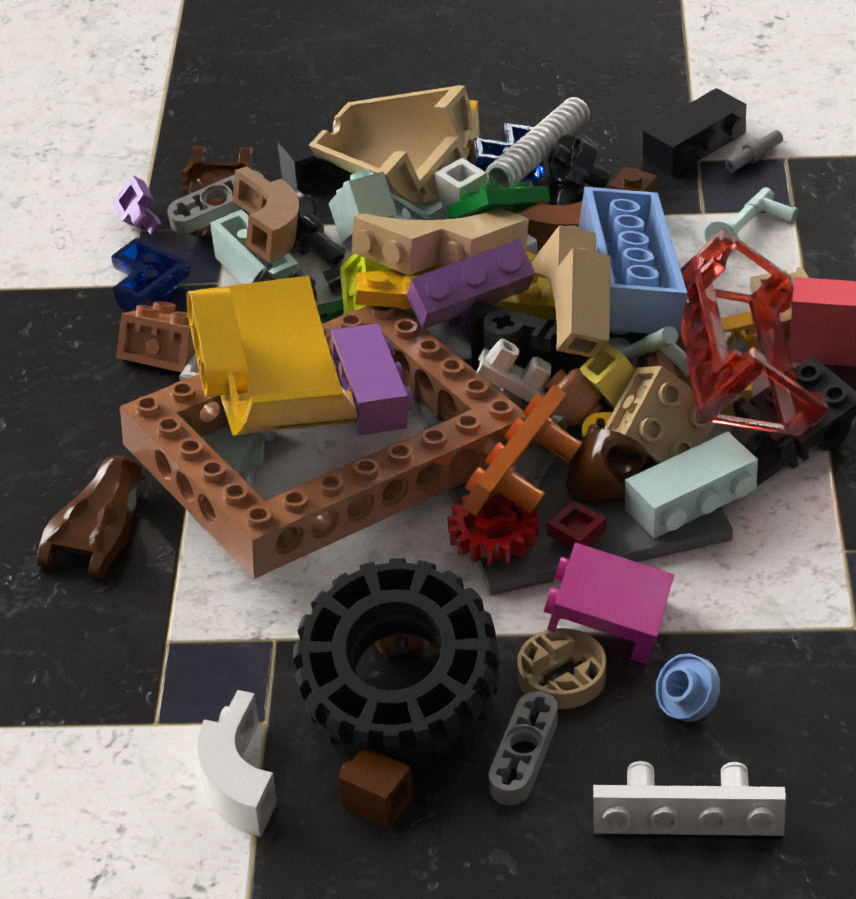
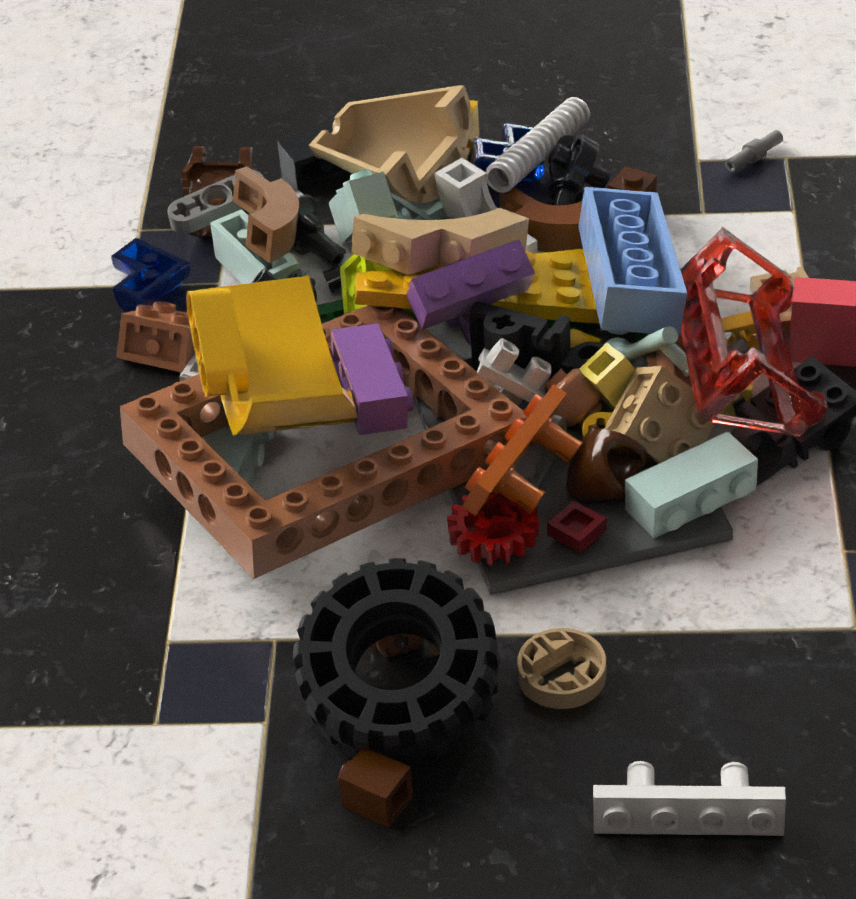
(98, 518): reddish brown animal -> none
(134, 205): medium lavender plate -> none
(233, 787): white arch -> none
(516, 199): green plate -> none
(529, 763): light grey beam -> none
(579, 289): tan arch -> none
(610, 597): dark pink panel -> none
(687, 687): light blue plate -> none
(694, 131): black brick -> none
(760, 202): light aqua piece -> none

